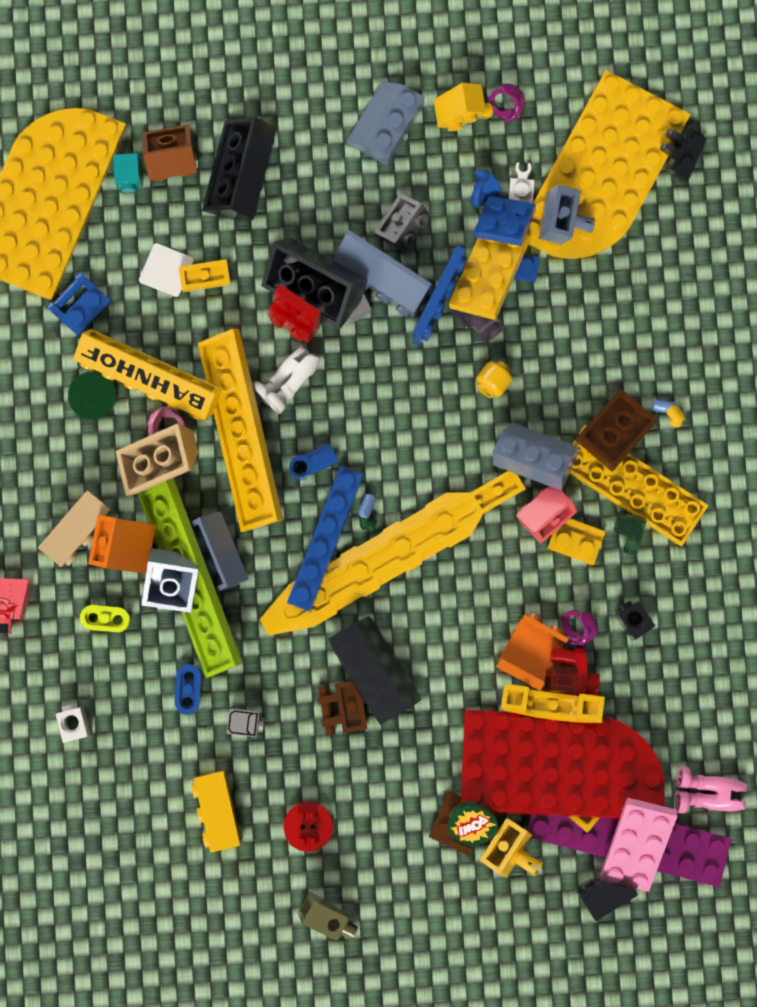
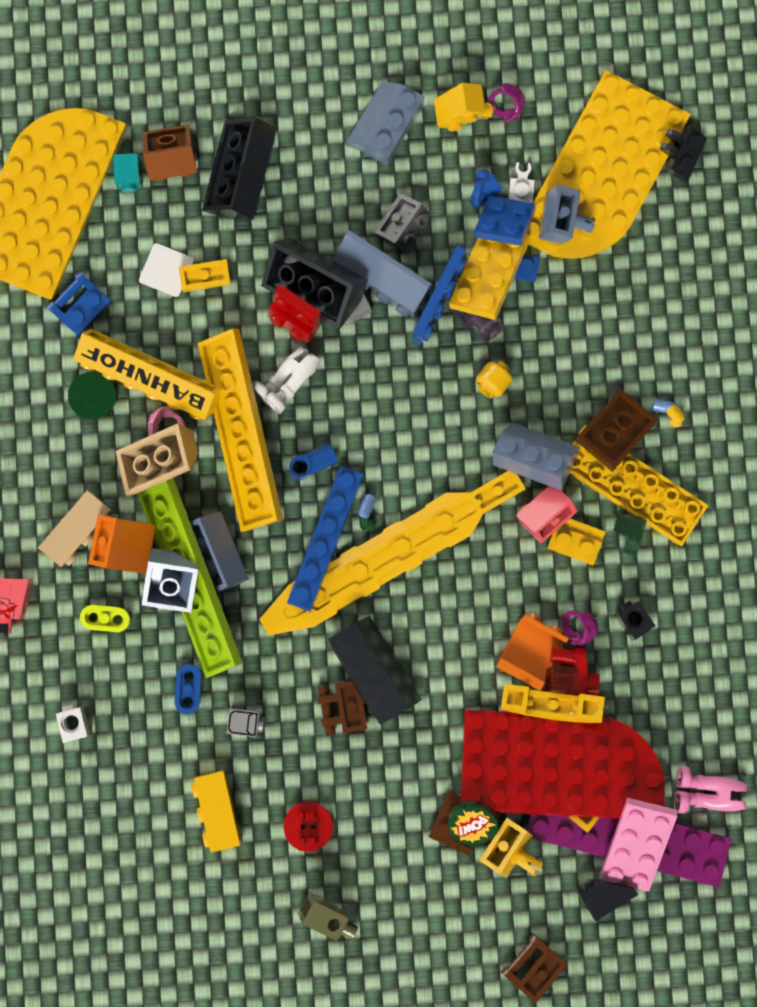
(540, 974): none -> reddish brown plate

